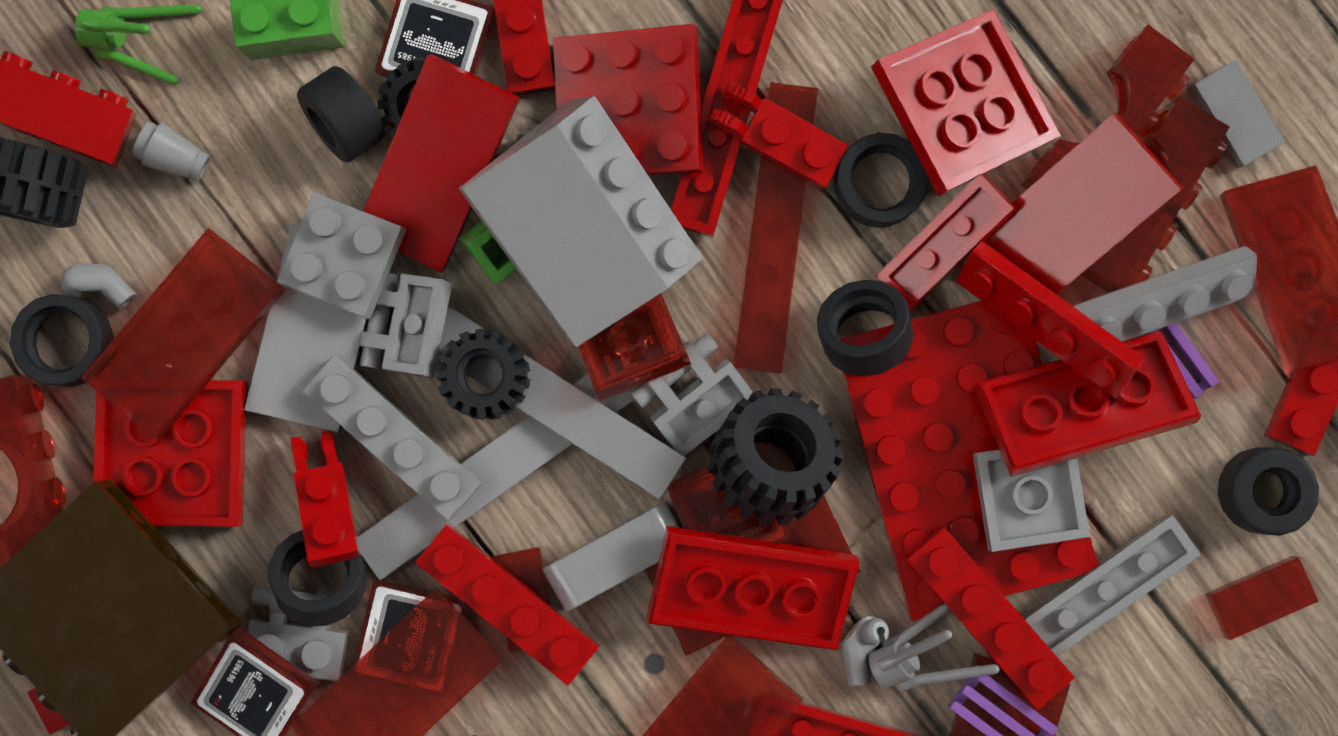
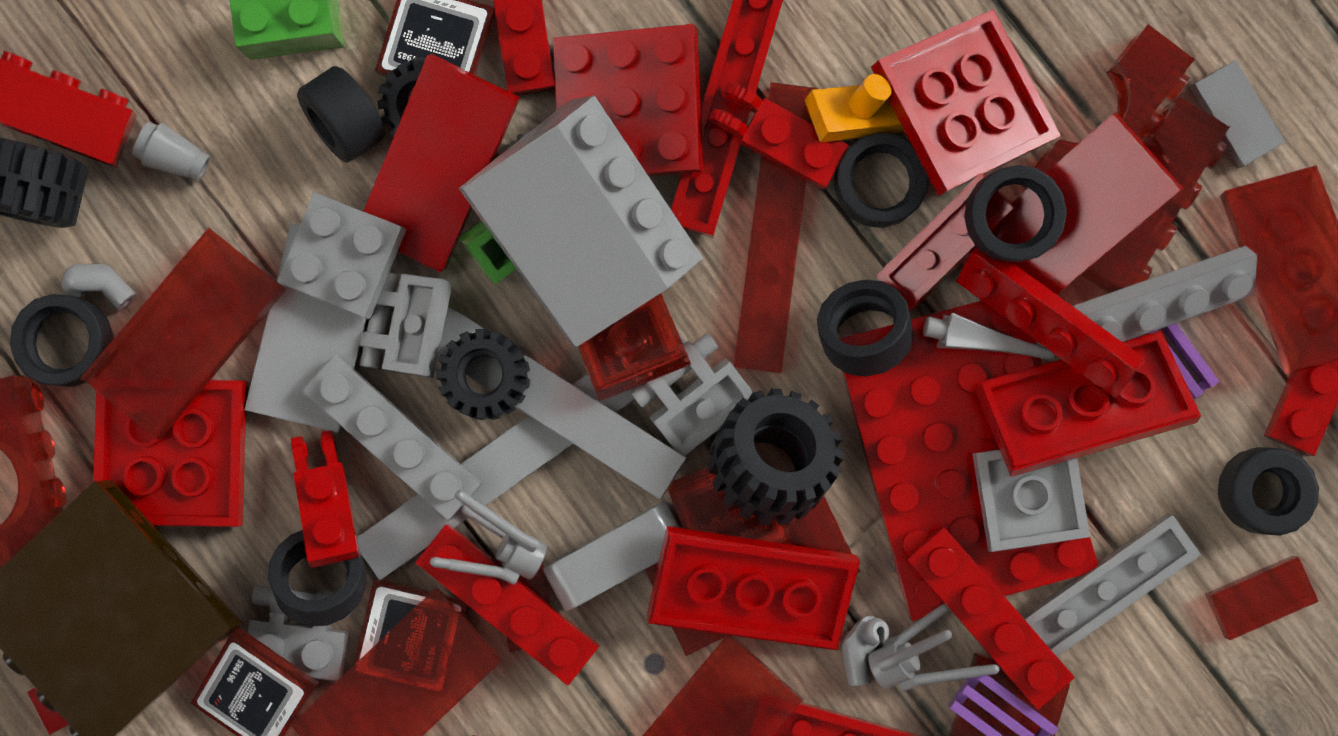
(107, 29): bright green plant -> none
(517, 550): none -> light grey plant
(853, 110): none -> light orange tile
(961, 333): none -> light grey piece
(1053, 206): none -> black tyre

